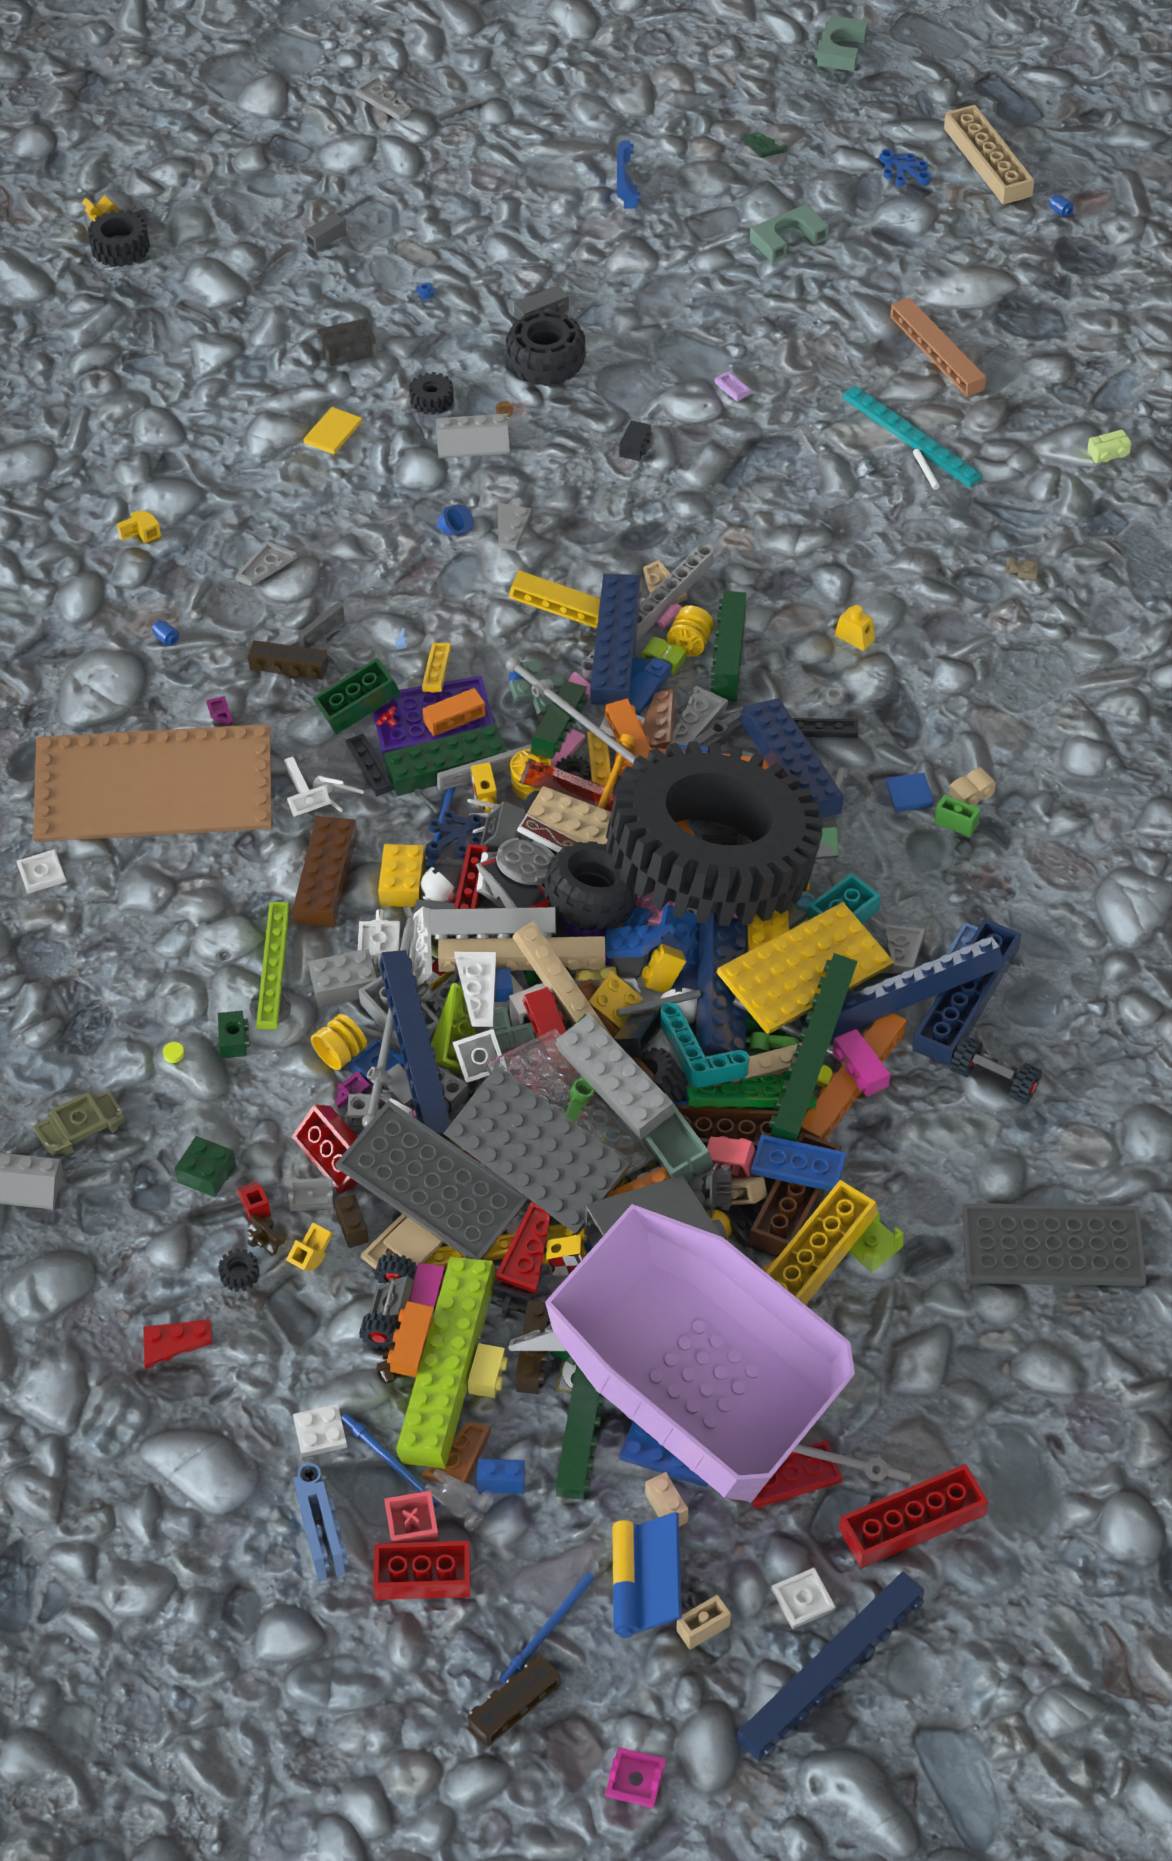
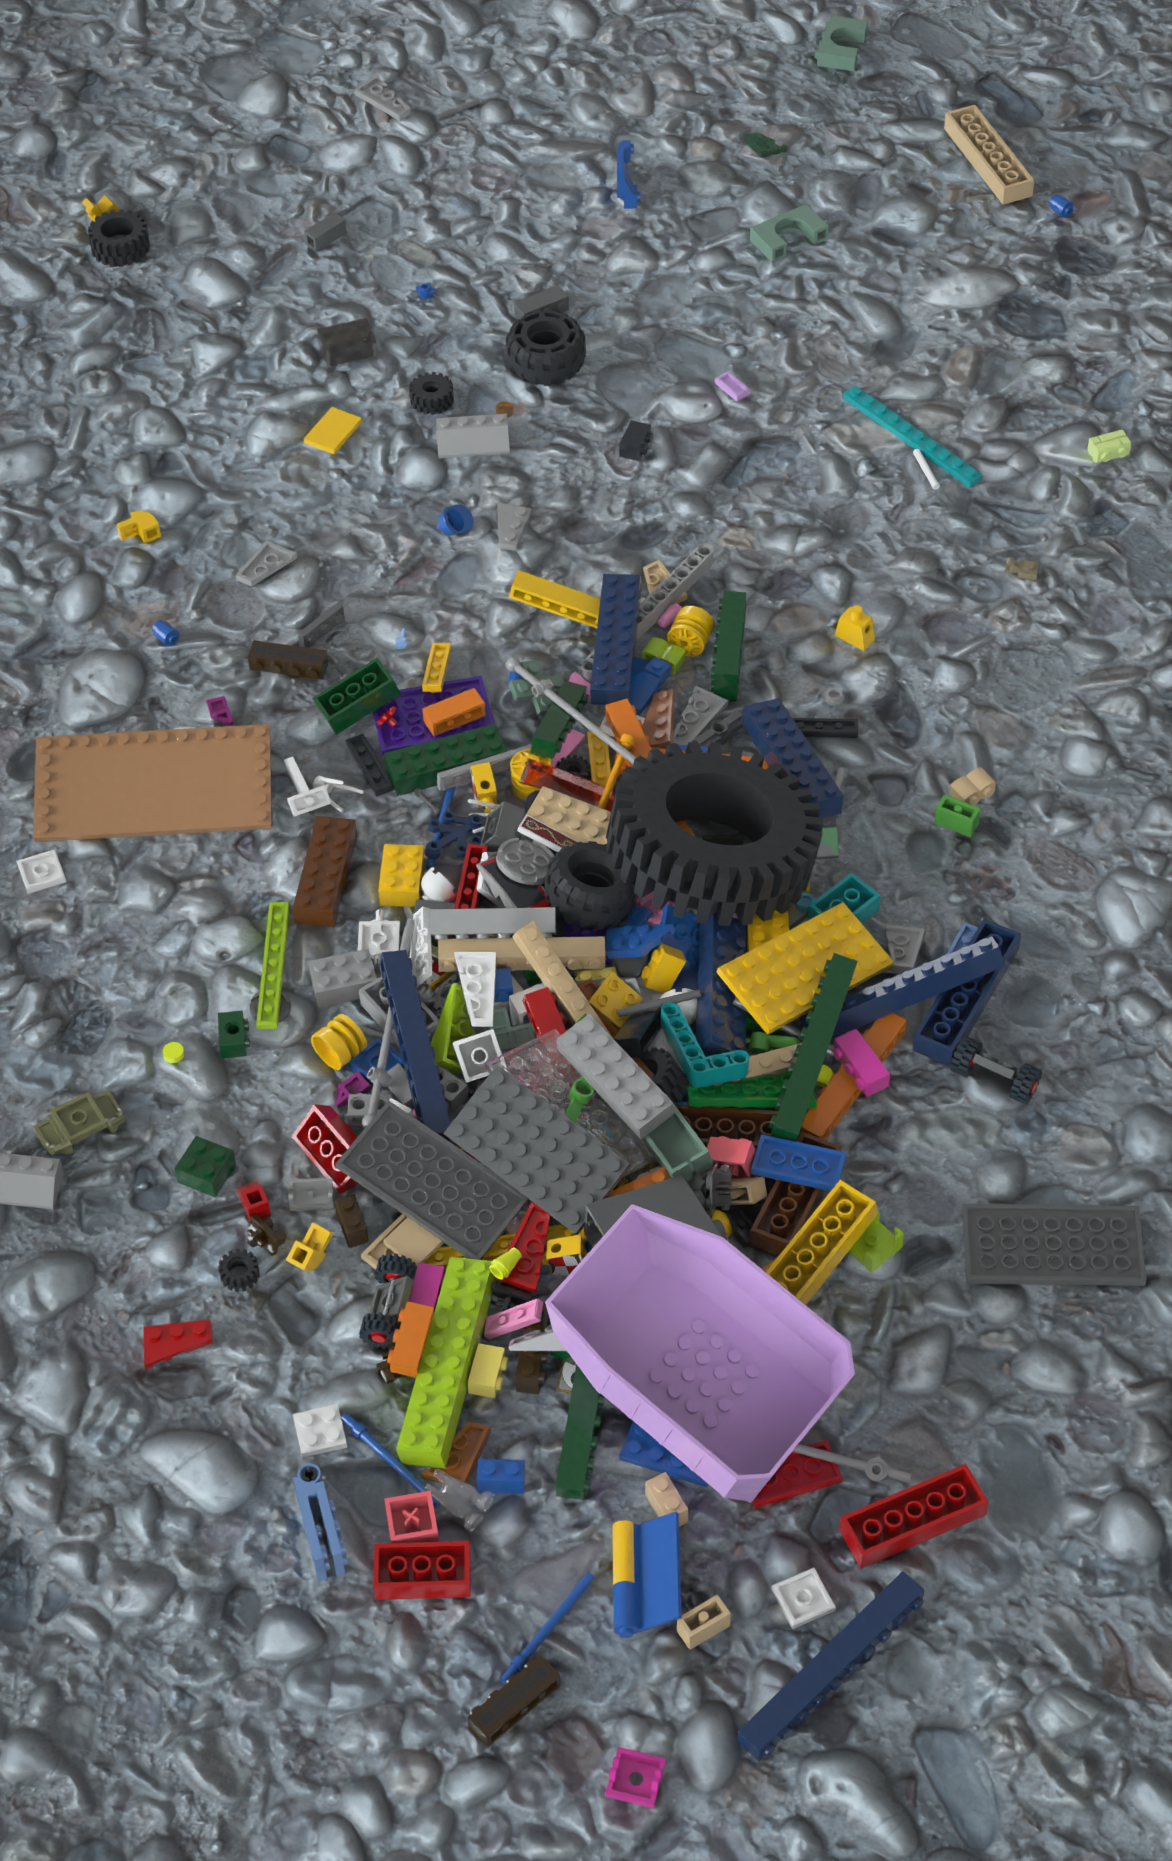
(504, 1264): none -> neon yellow cone
(513, 1319): none -> bright pink tile
(888, 157): blue plant -> none
(909, 792): blue tile -> none
(938, 347): nougat brick -> none

